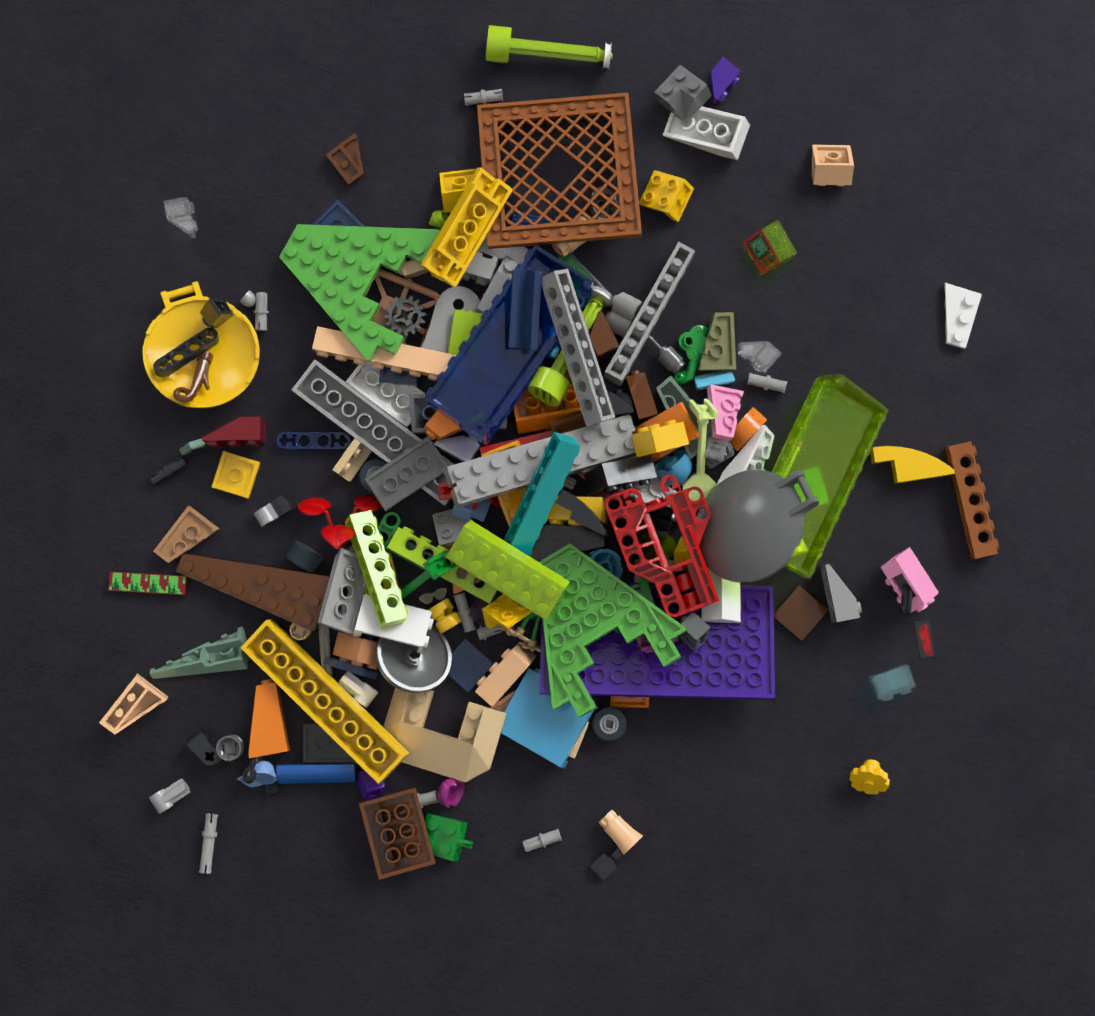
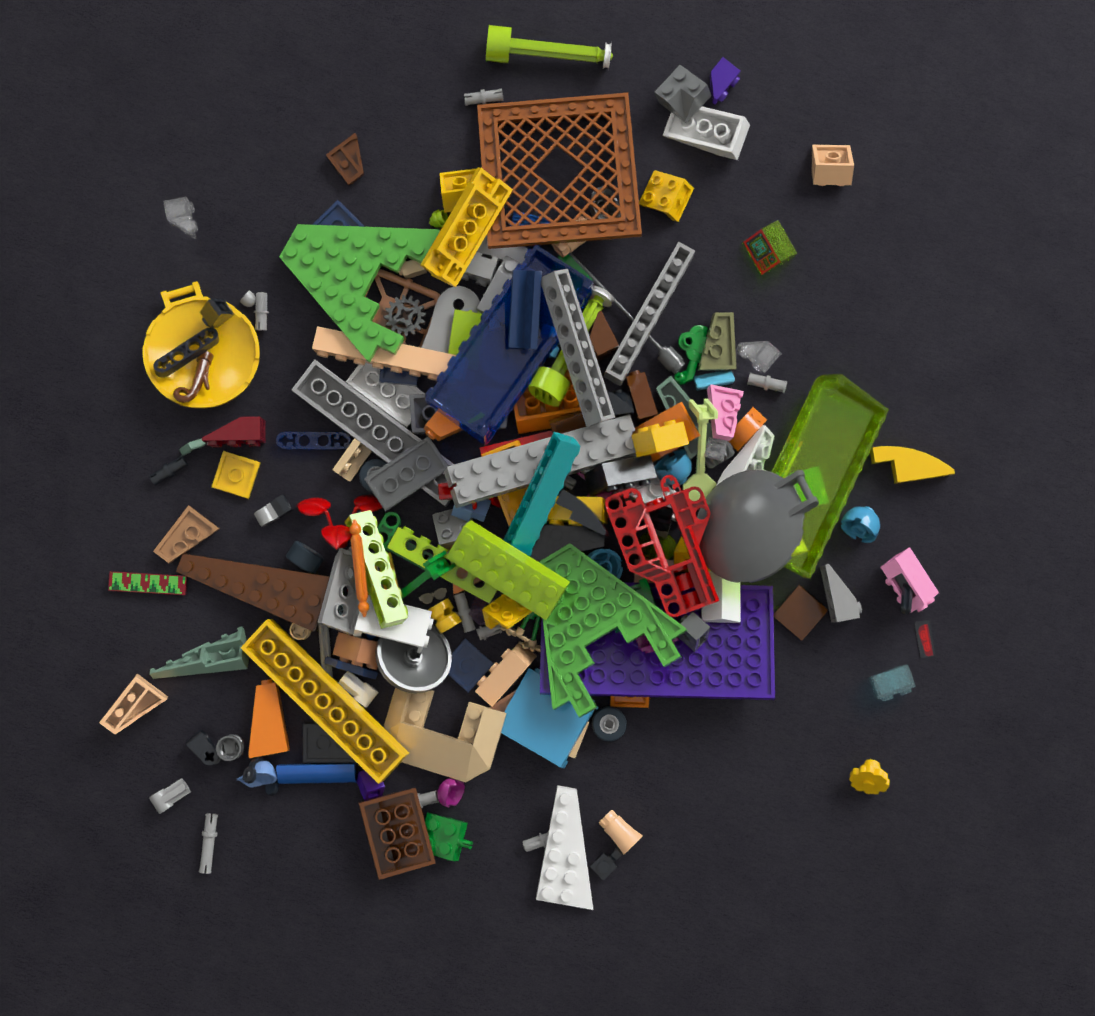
(359, 568): none -> orange wheel
(459, 447): light grey slope -> none
(564, 865): none -> white wing
(623, 313): light grey brick -> none
(861, 523): none -> dark azure cylinder
(960, 314): white wing -> none
(967, 511): dark orange brick -> none

